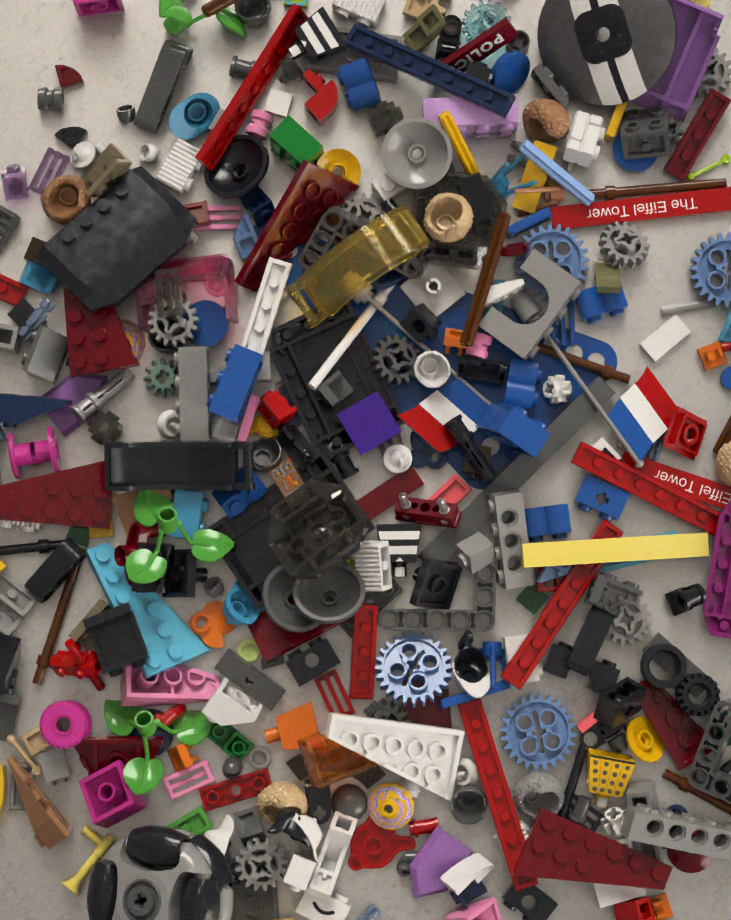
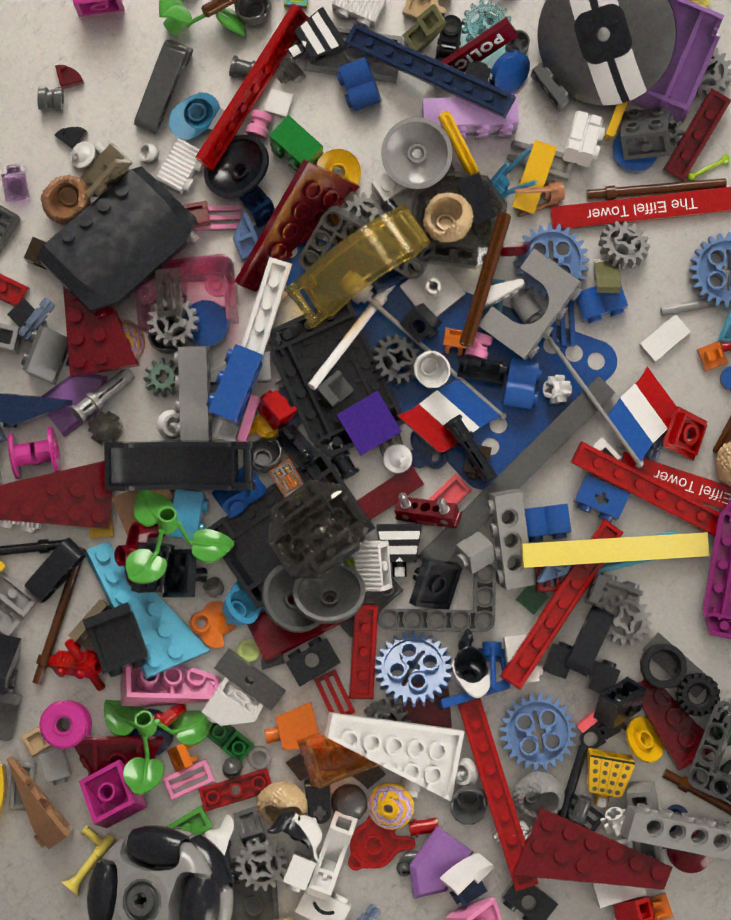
(36, 770): tan hinge -> none
(38, 278): dark azure bracket -> none
(57, 155): clear purple tile -> none
(79, 535): clear green tile -> none
(126, 113): dark grey hinge -> none
(325, 100): red brick -> none
(384, 110): clear smoke brick -> none
(514, 429): blue brick -> none
(528, 223): blue tile -> none
(546, 120): medium nougat hair -> none
(556, 172): light blue axle -> none
(606, 371): reddish brown bar -> none
(618, 743): dark grey hinge -> none
(685, 598): black piece -> none

